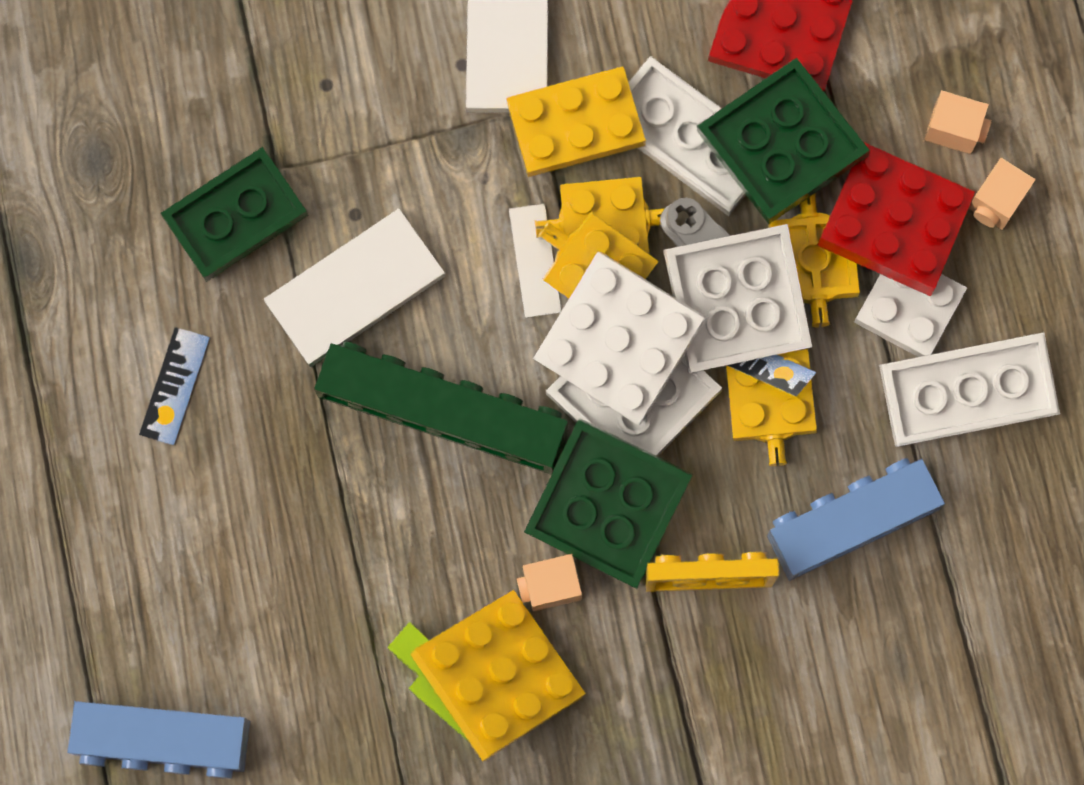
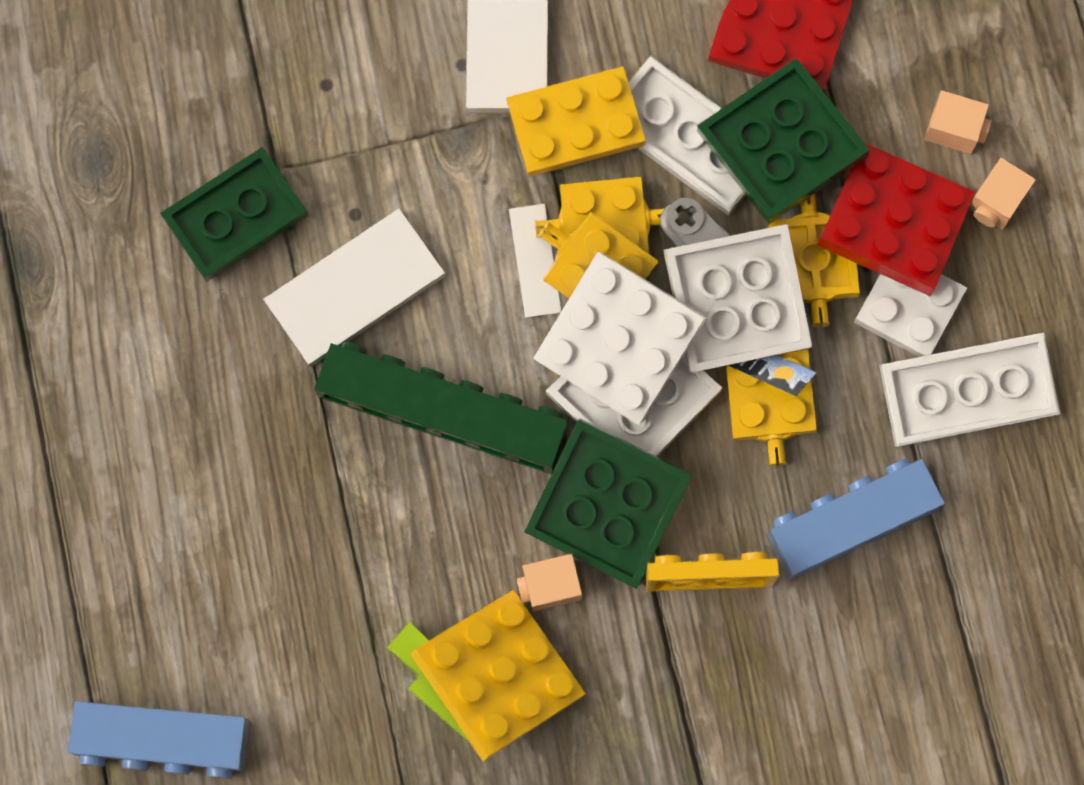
(174, 386): sticker -> none

